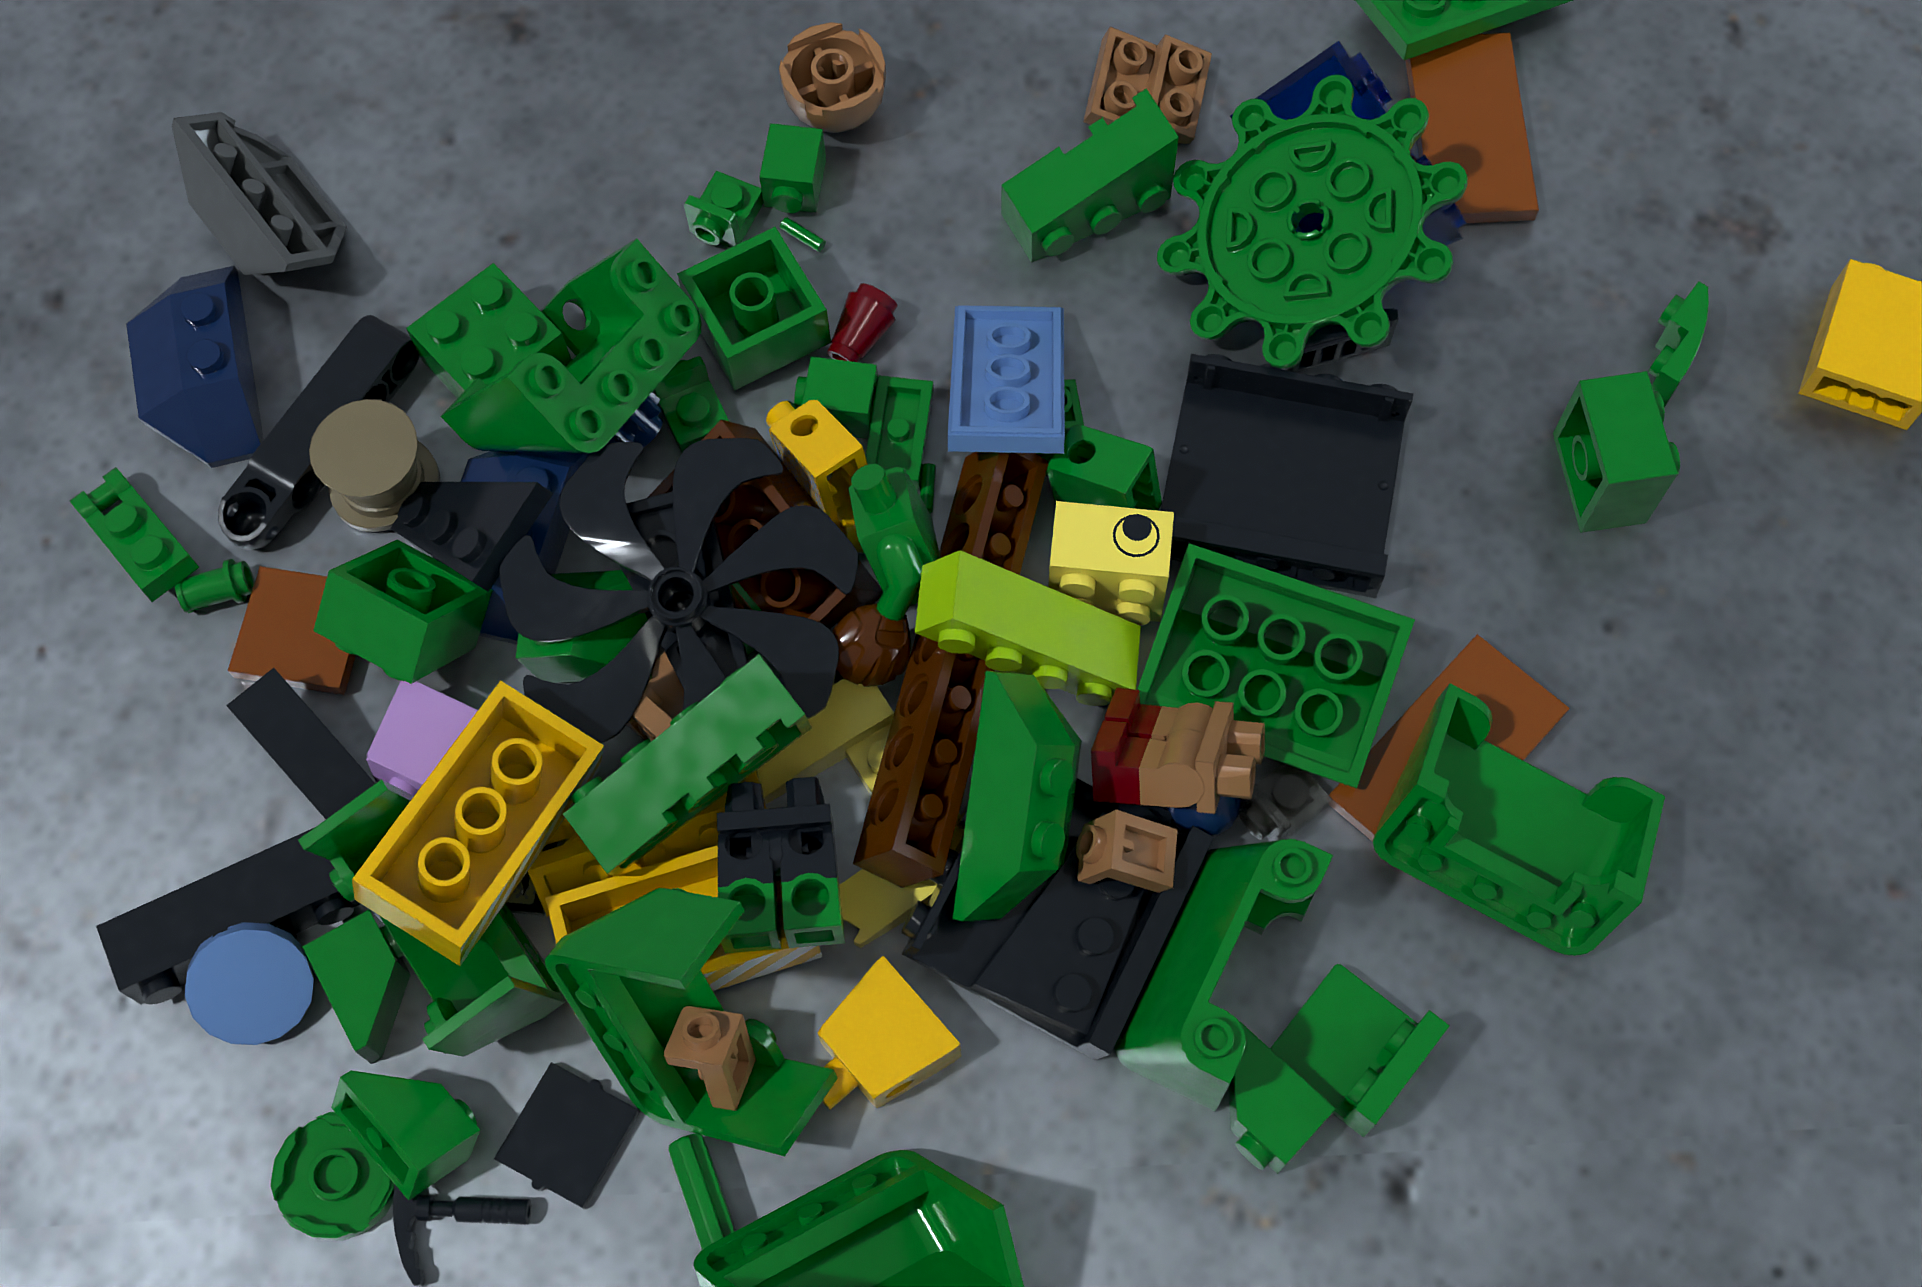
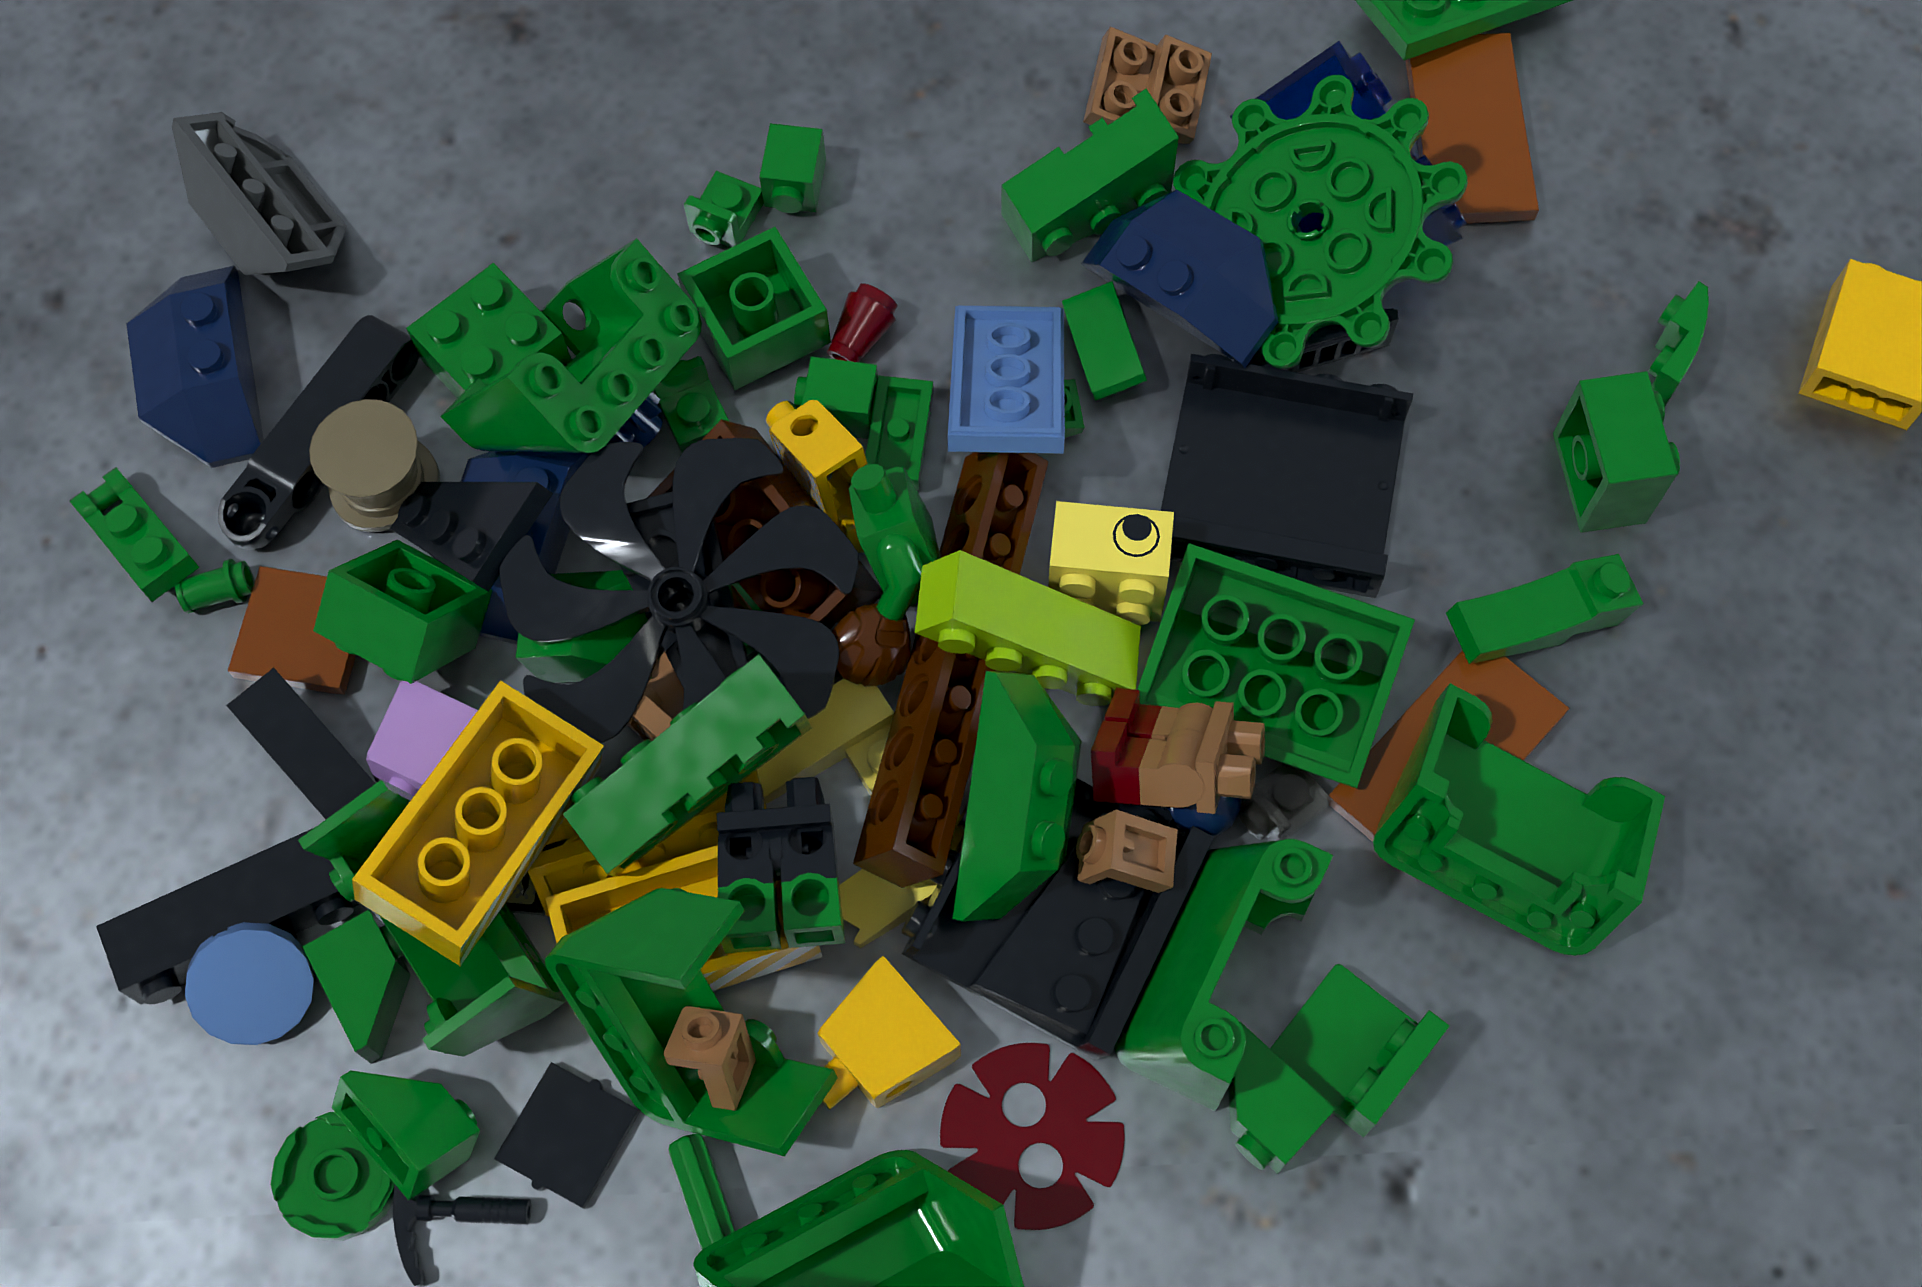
(802, 234): green piece -> none
(833, 77): medium nougat cylinder -> none
(927, 485): green piece -> none
(1070, 1098): none -> dark red piece
(1104, 341): none -> green slope
(1104, 471): green torso -> none
(1192, 272): none -> dark blue wedge
(1545, 611): none -> green slope

